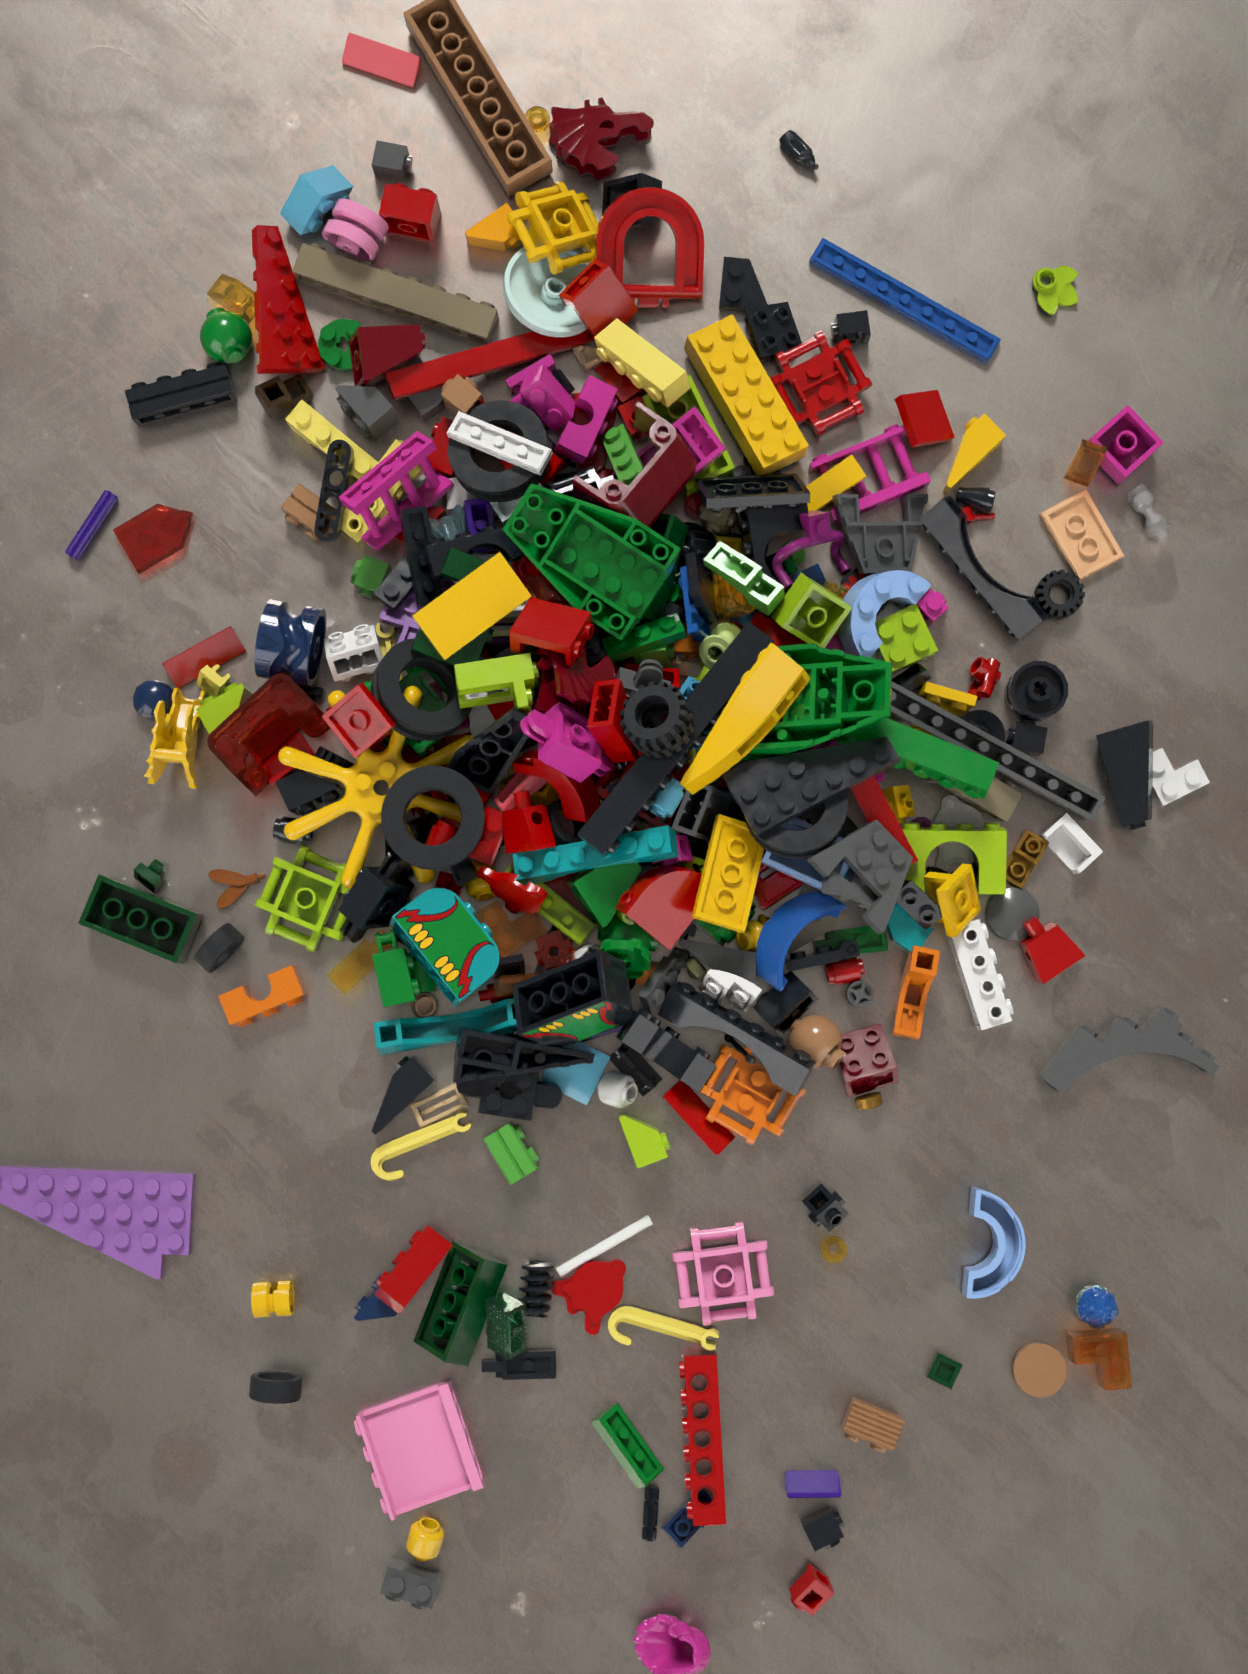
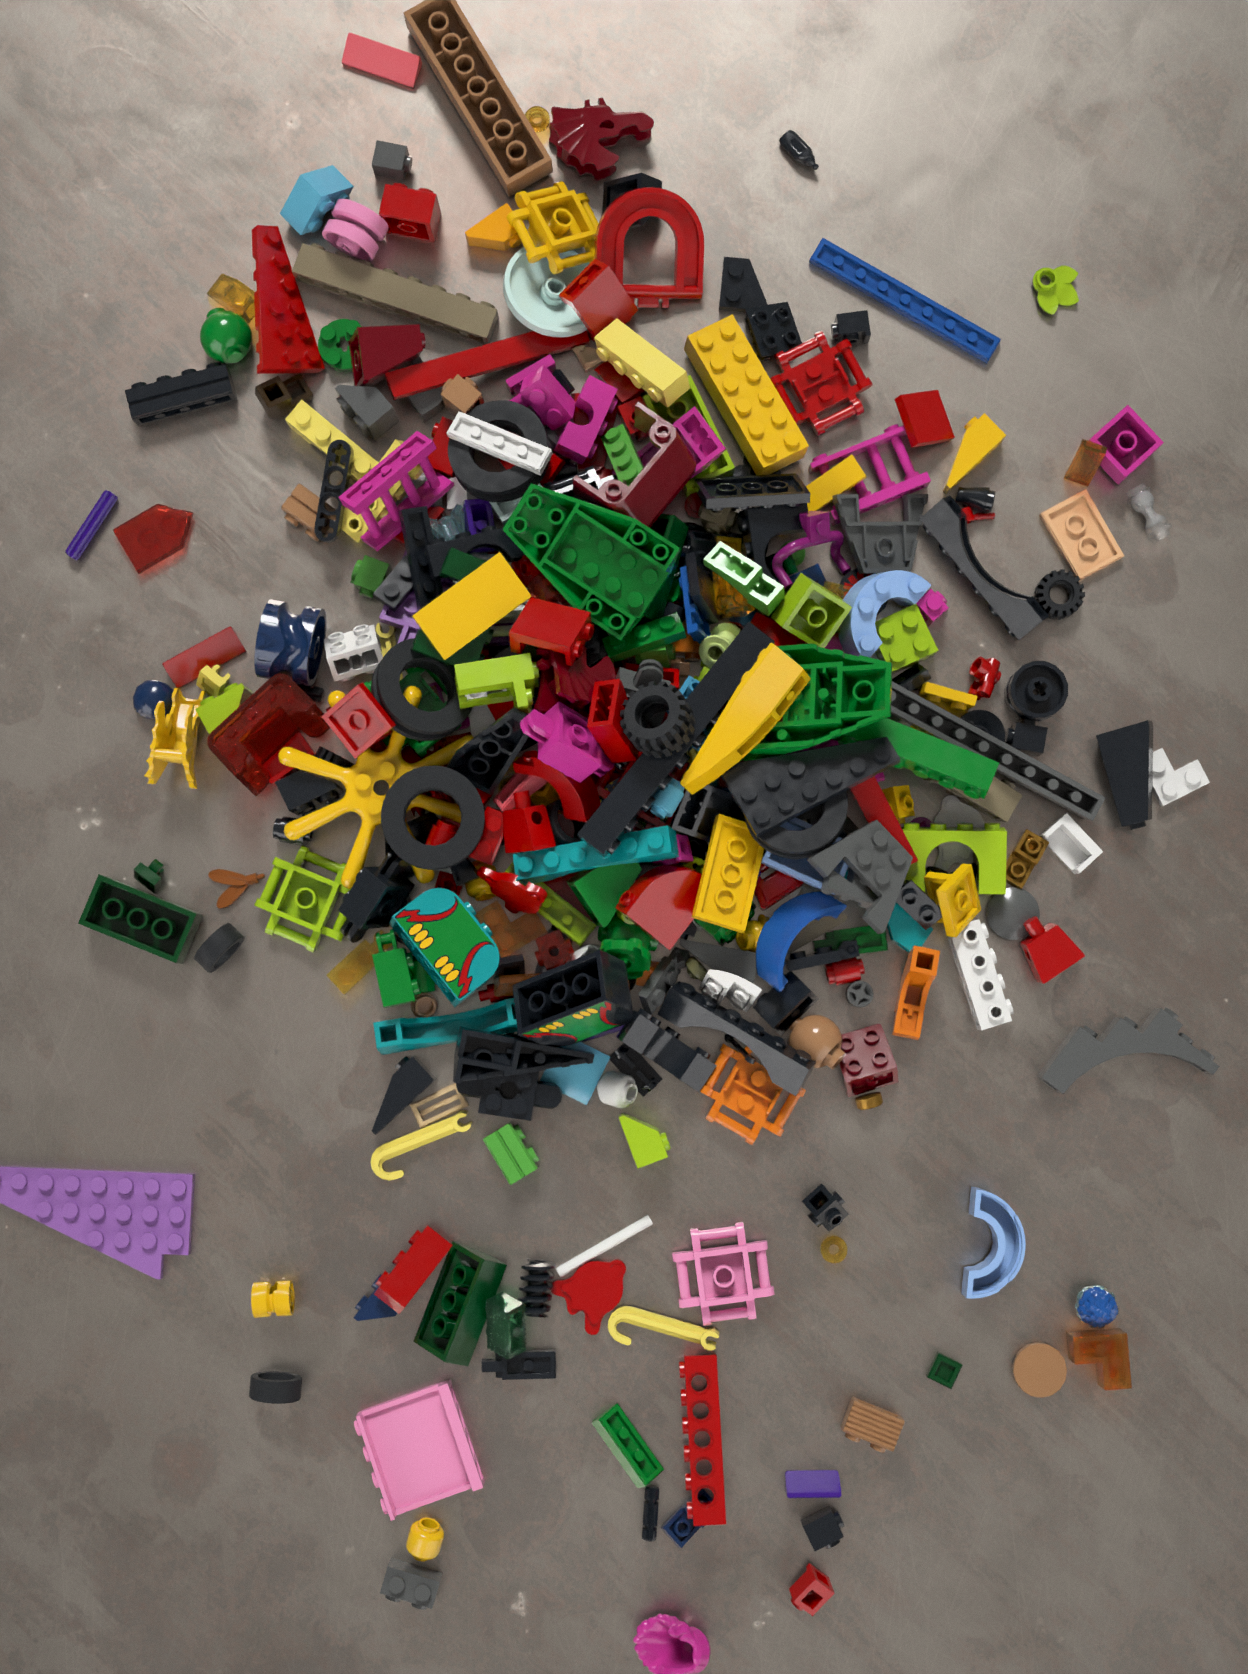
(285, 989): orange arch -> none
(694, 1112): red slope -> none

